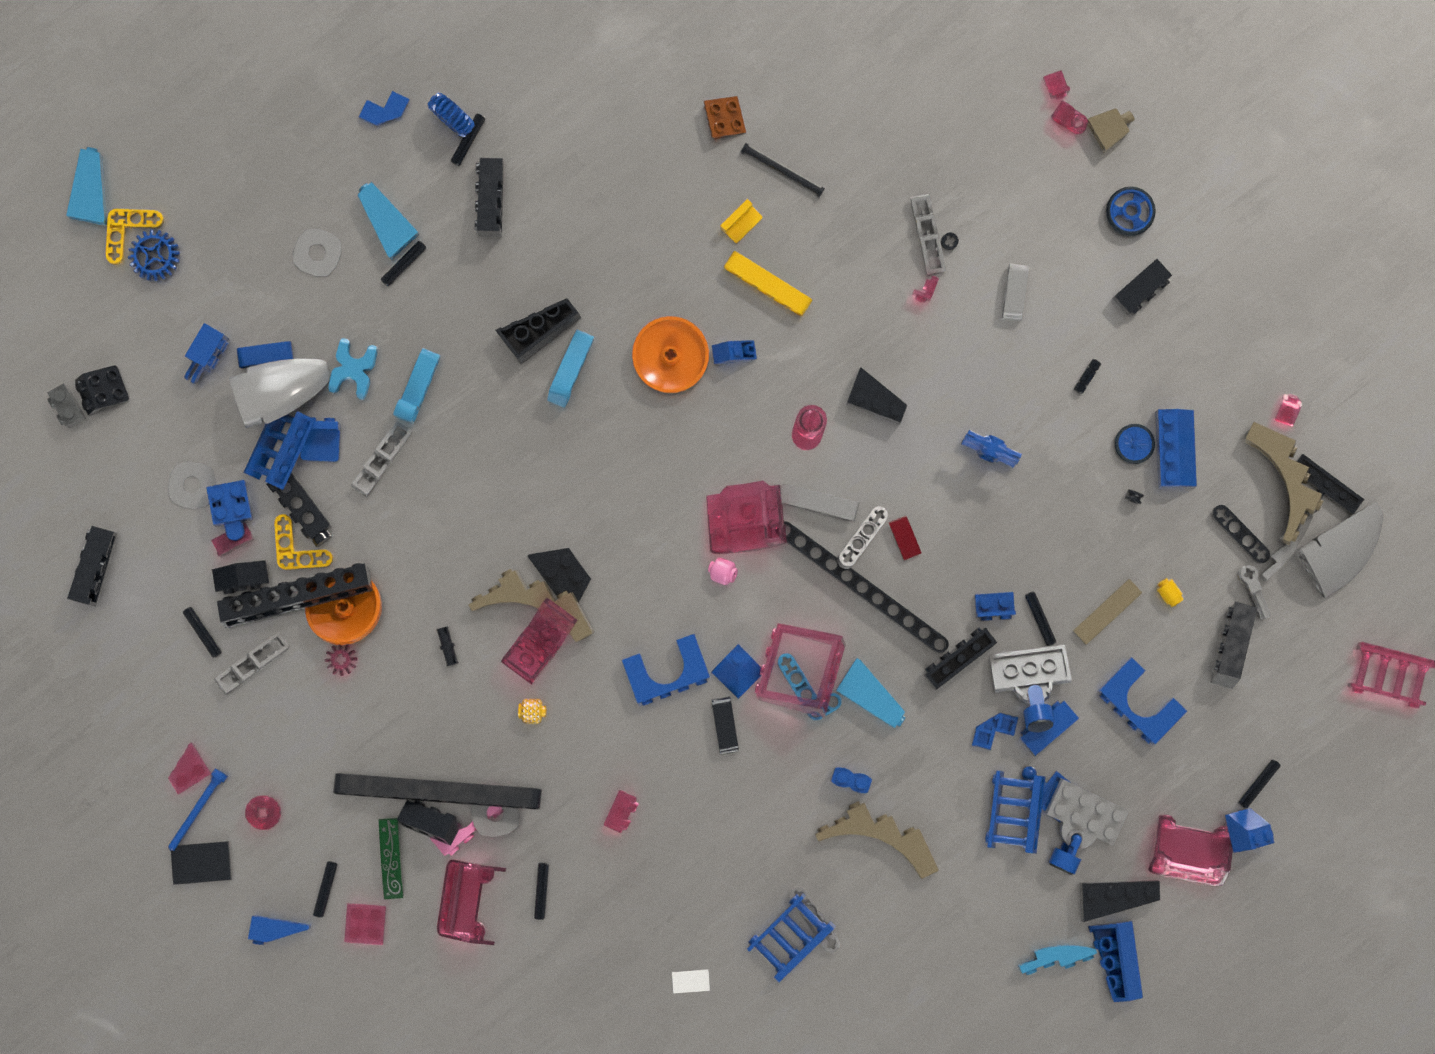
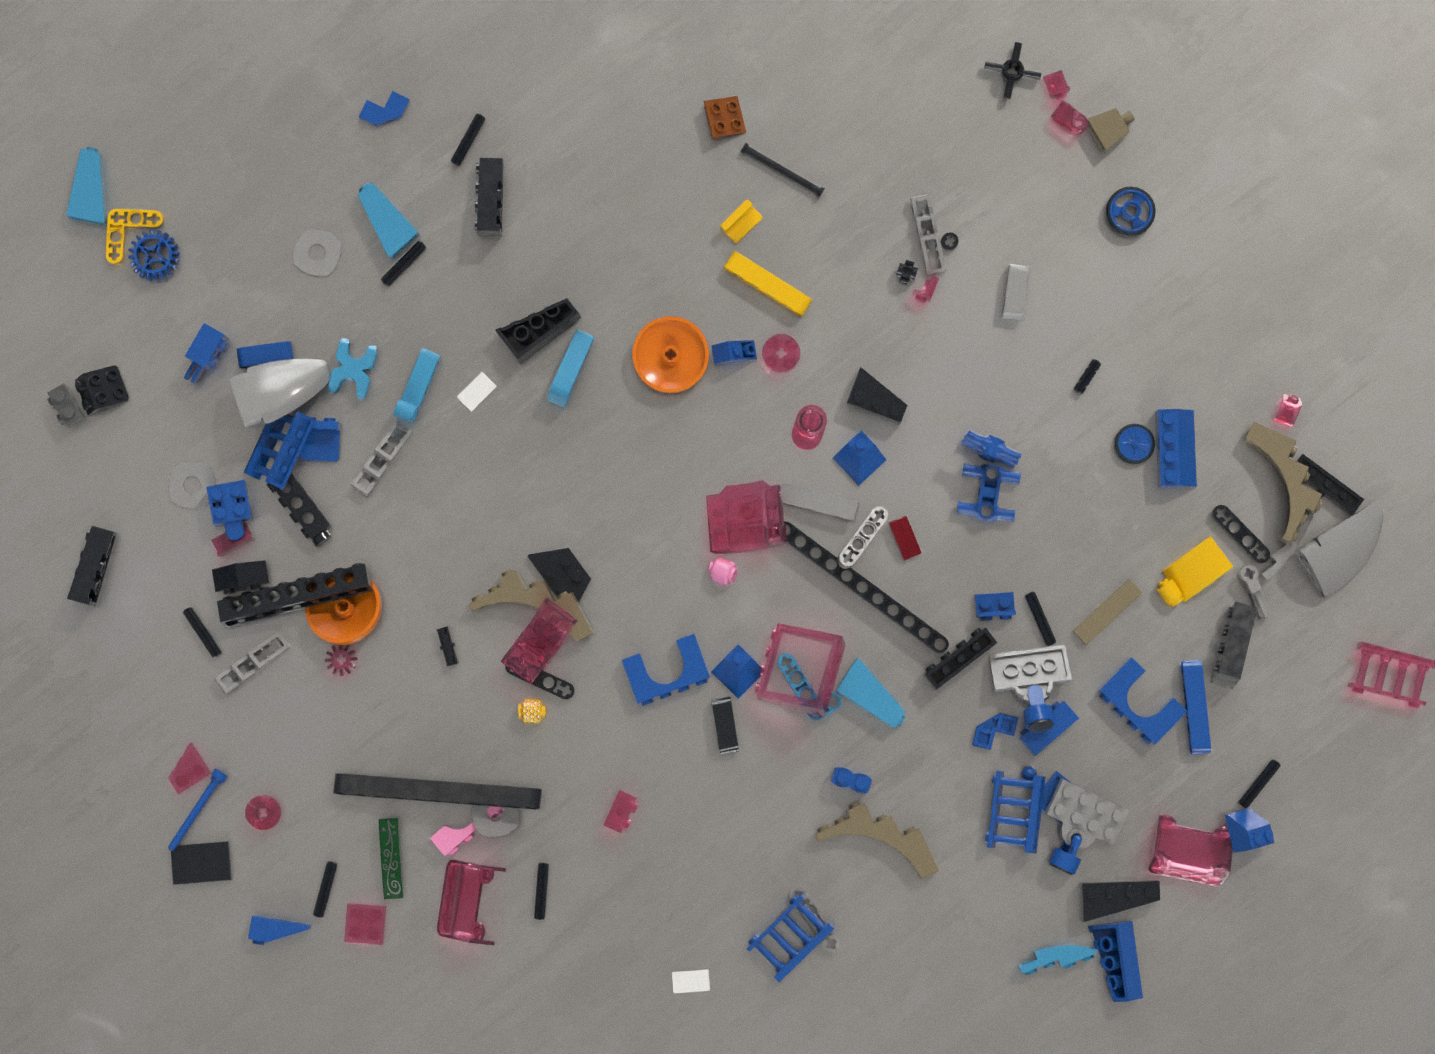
(290, 551): yellow beam -> none
(429, 821): black brick -> none
(450, 114): blue gear -> none
(476, 391): none -> white sticker
(539, 683): none -> black beam
(774, 344): none -> clear pink plate
(859, 458): none -> blue slope
(906, 272): none -> black gear
(988, 492): none -> blue piece
(1011, 78): none -> black bar
(1134, 496): black bush -> none
(1143, 287): black brick -> none
(1196, 707): none -> blue beam
(1198, 568): none -> yellow slope

